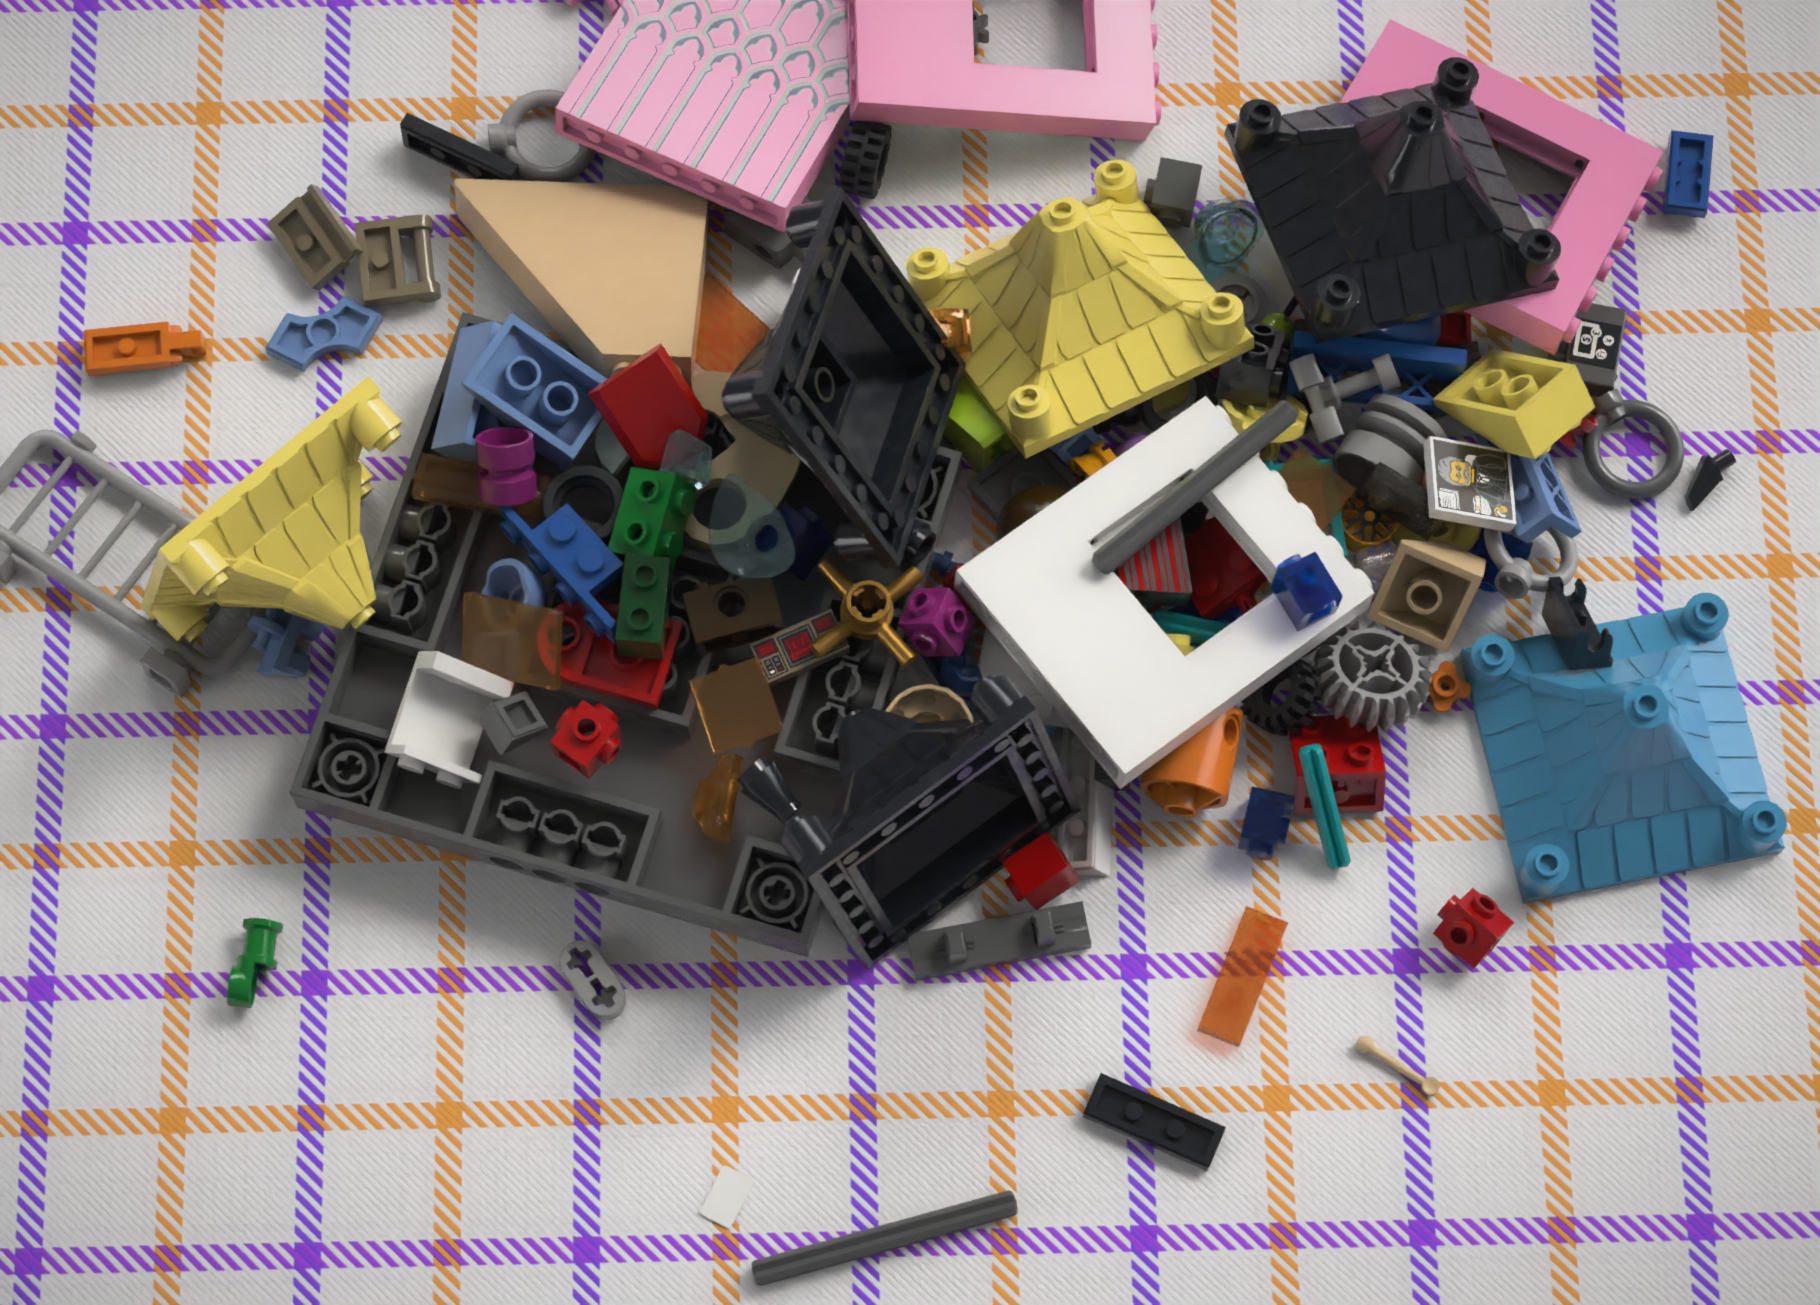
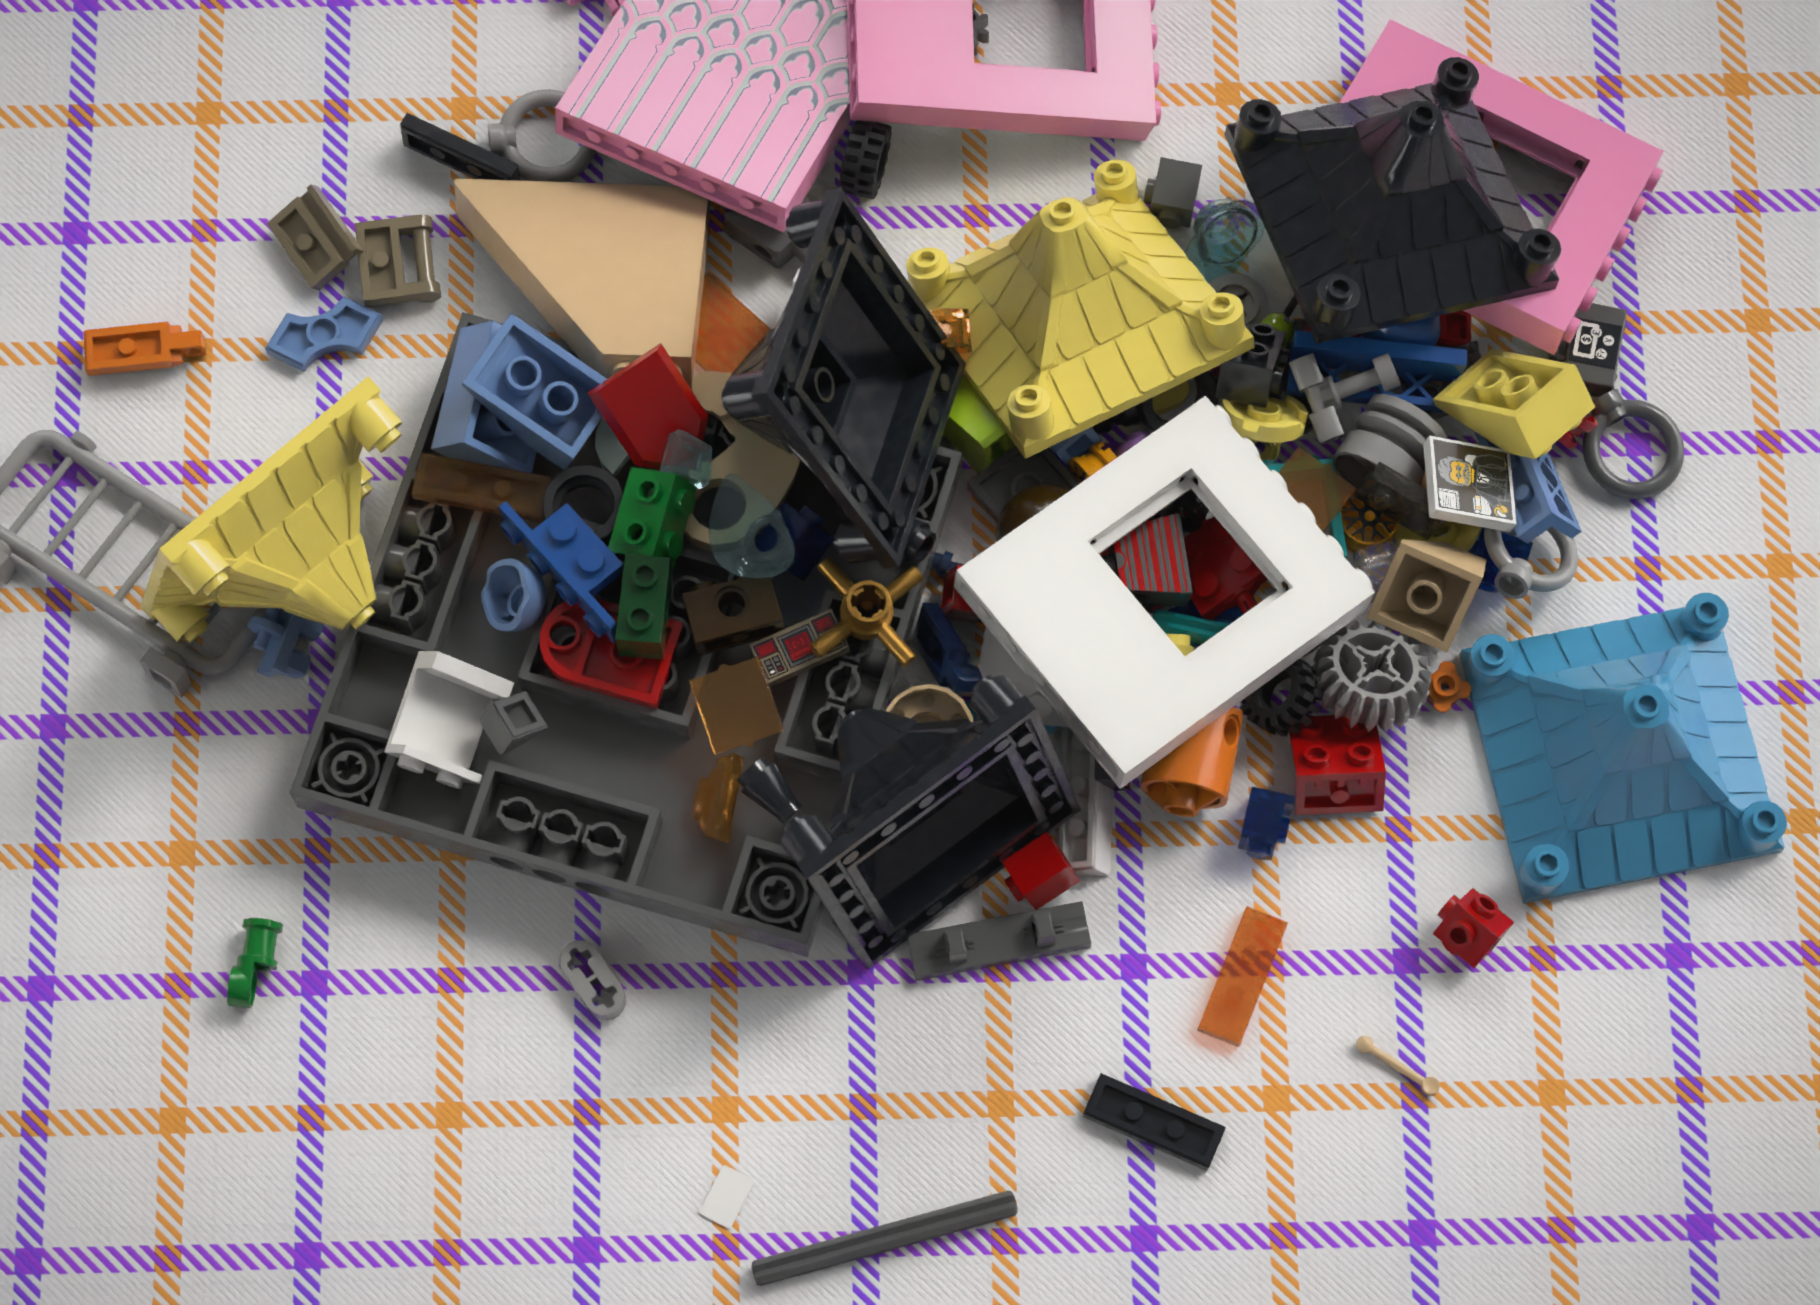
(506, 466): magenta wheel -> none
(513, 639): clear orange piece -> none
(587, 737): red brick -> none
(936, 622): magenta brick -> none
(1194, 487): dark grey axle -> none
(1305, 590): clear blue brick -> none
(1324, 806): teal axle -> none
(1574, 628): black hinge -> none
(1688, 174): blue plate -> none
(1707, 477): black bar -> none

